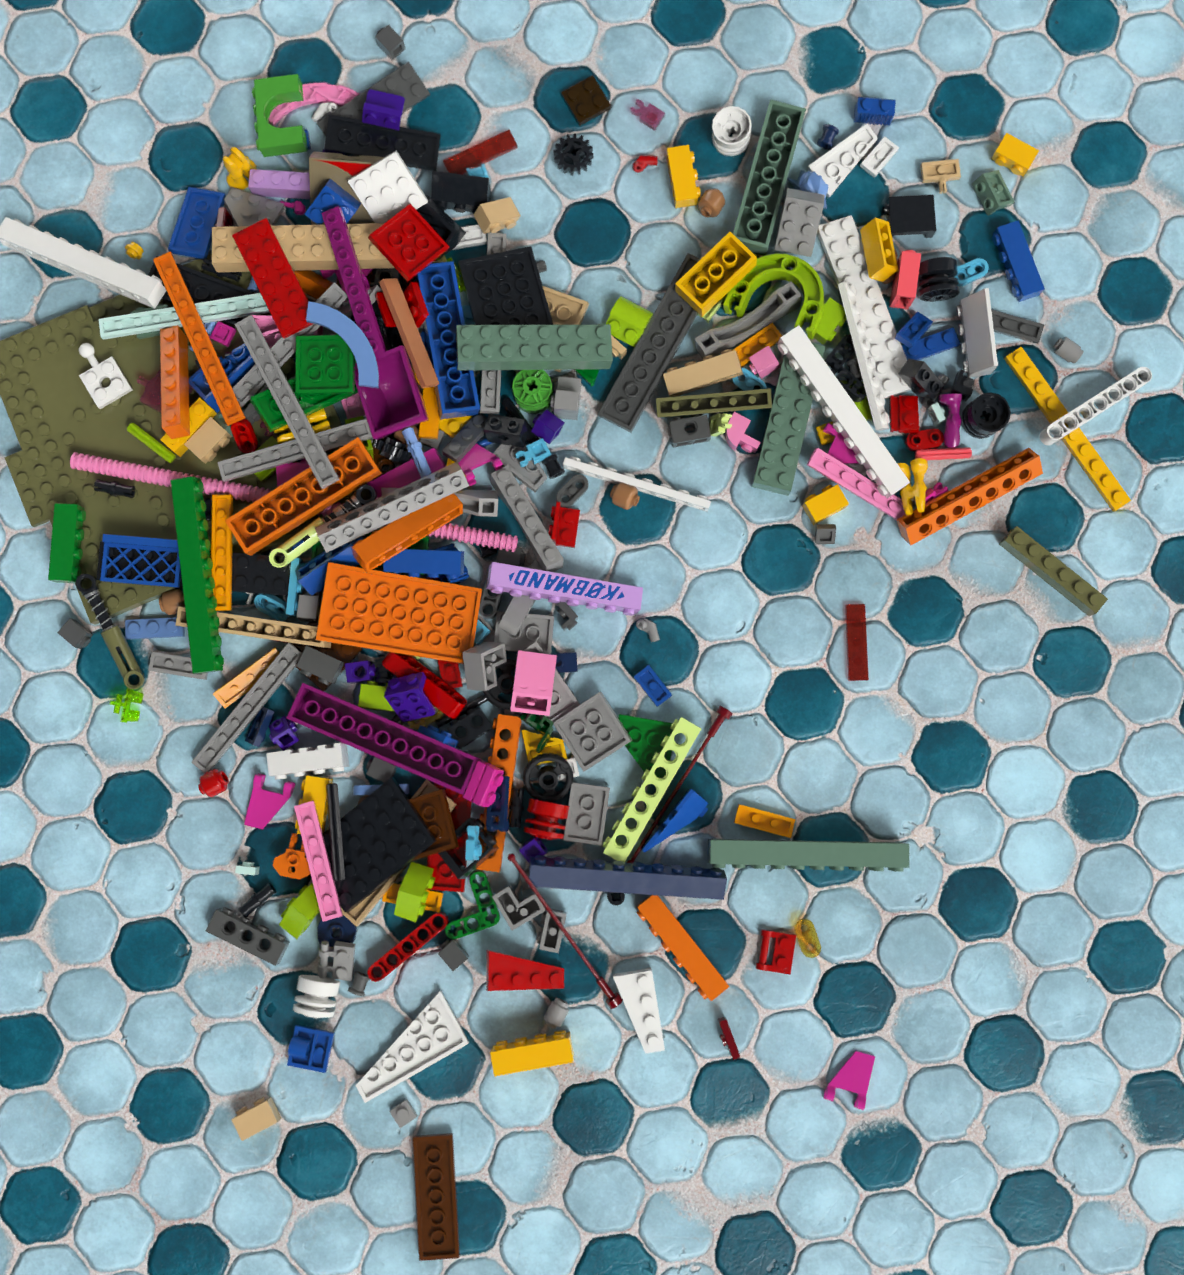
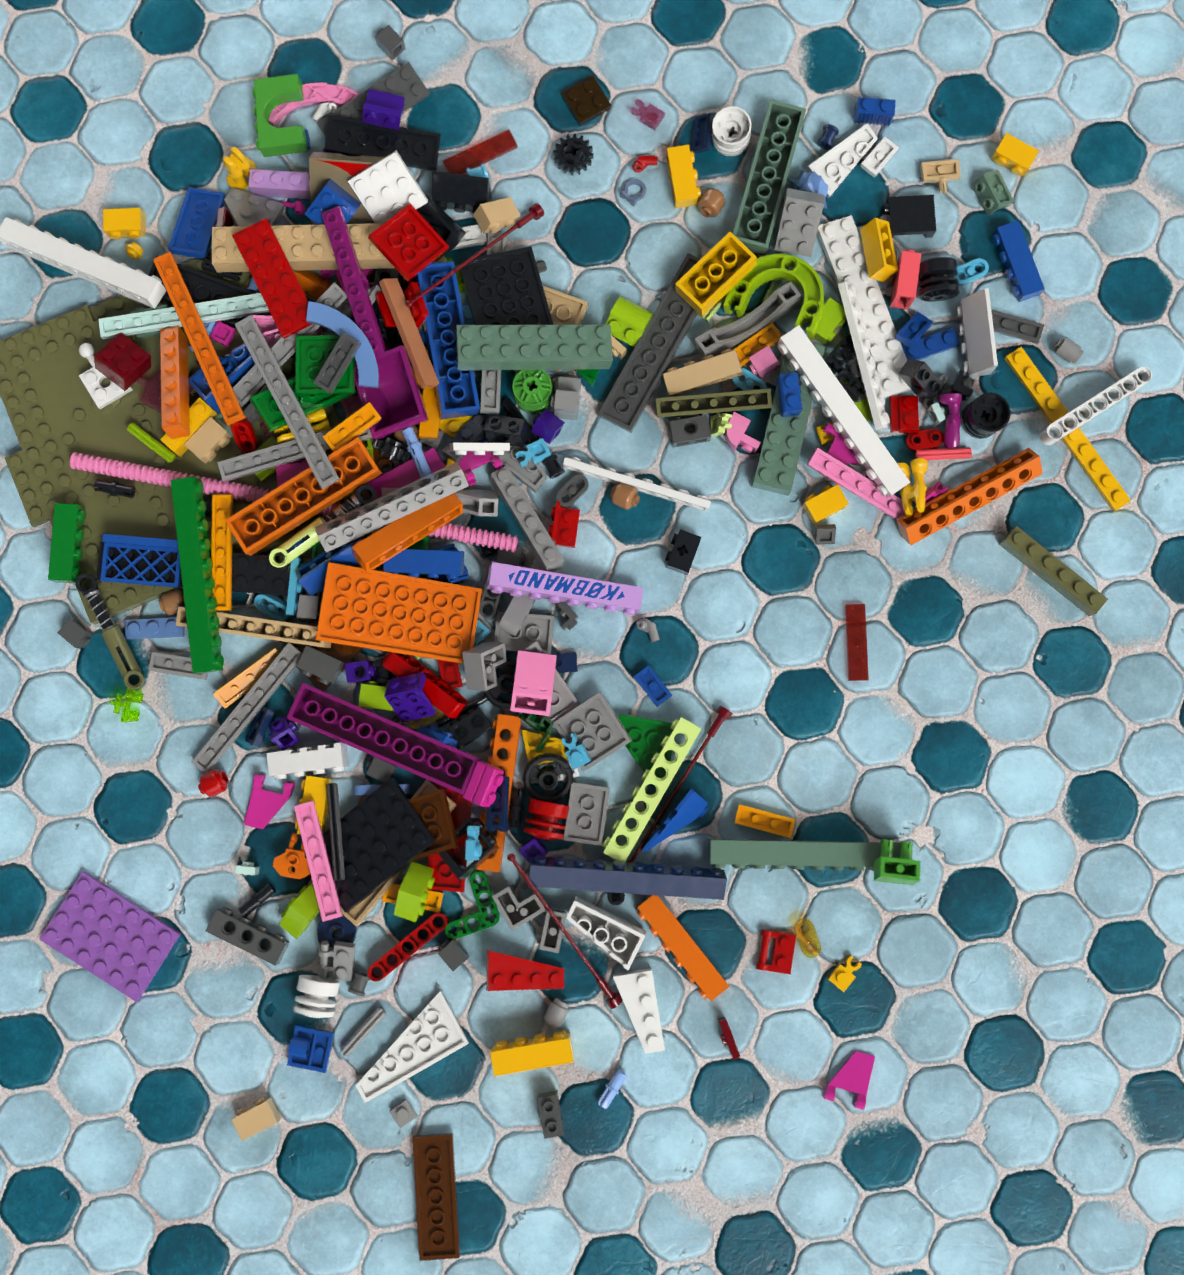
(110, 936): none -> medium lavender plate
(122, 361): none -> dark red brick
(124, 223): none -> yellow brick
(337, 363): none -> dark grey plate
(352, 427): none -> light orange plate
(363, 1031): none -> light grey axle
(479, 448): none -> white plate
(535, 212): none -> dark red piece
(550, 1114): none -> dark grey brick
(577, 753): none -> medium azure plate
(610, 932): none -> white wedge
(612, 1089): none -> light blue axle
(633, 200): none -> sand blue piece
(682, 563): none -> black brick
(702, 133): none -> dark blue plate
(789, 394): none -> blue brick
(843, 976): none -> yellow plate
(896, 870): none -> bright green brick

